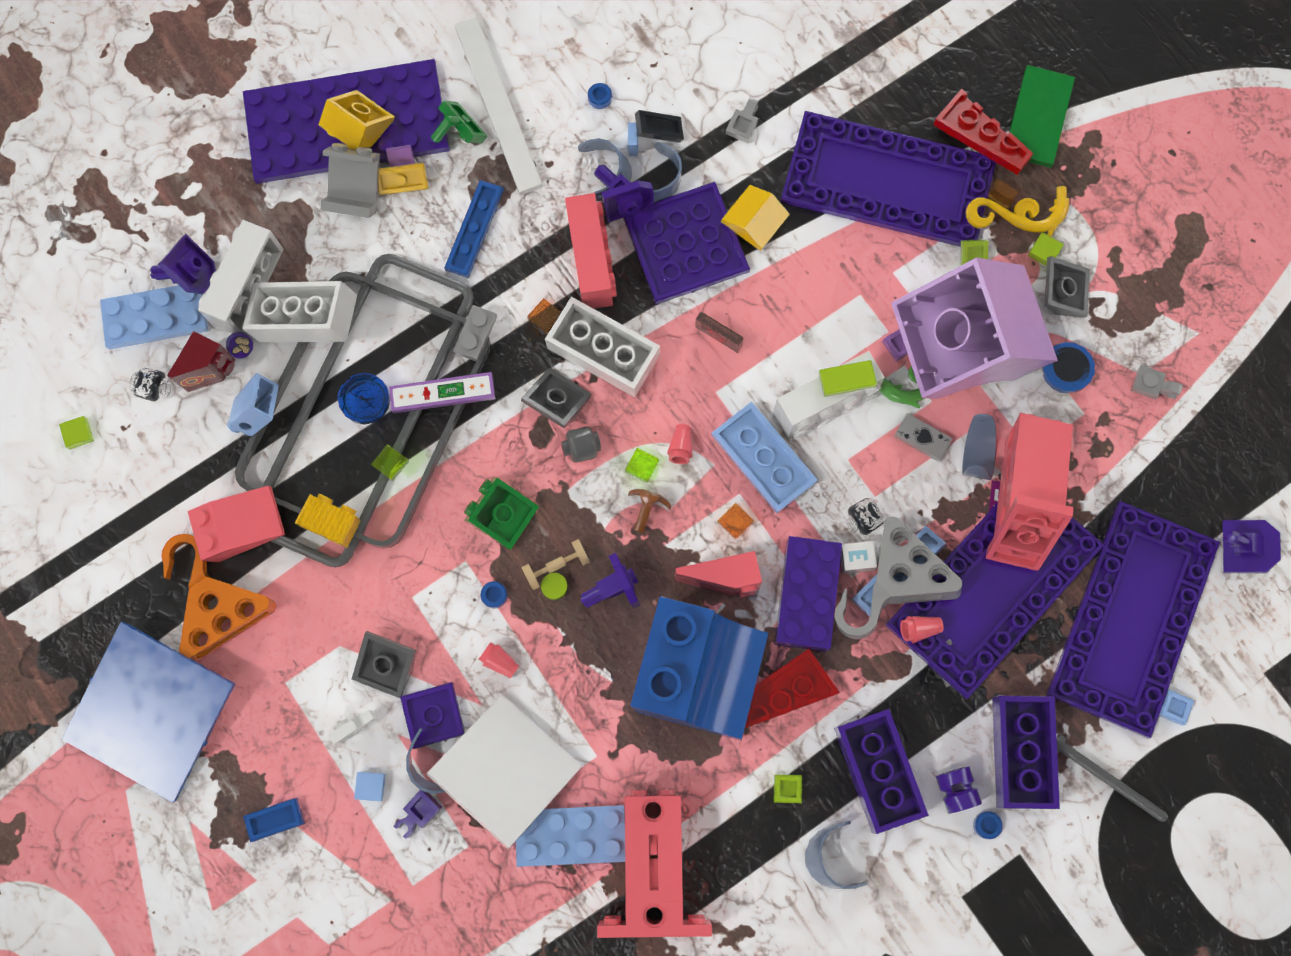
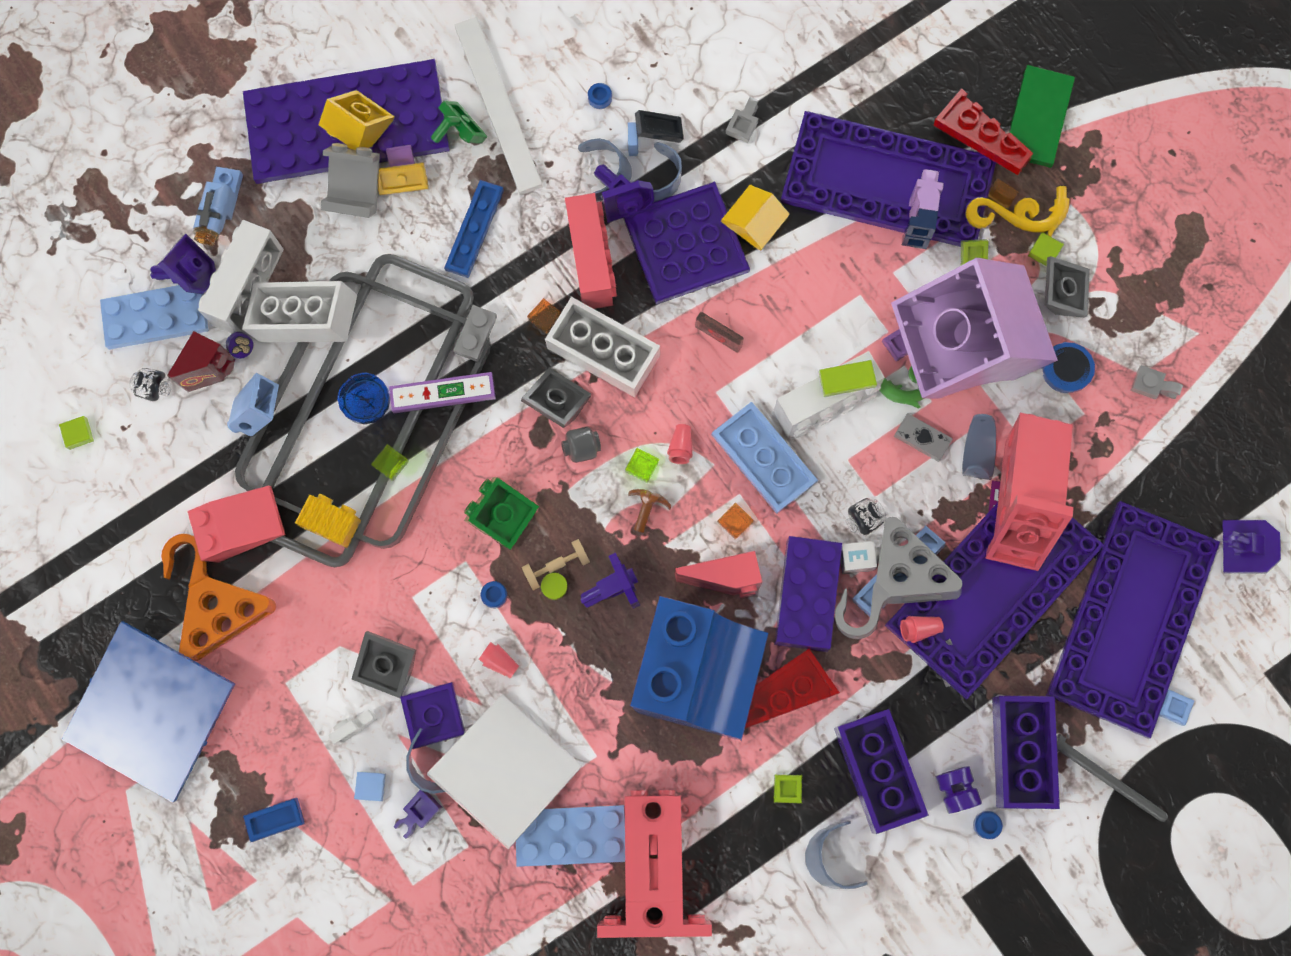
(216, 205): none -> light blue plate
(923, 211): none -> hips

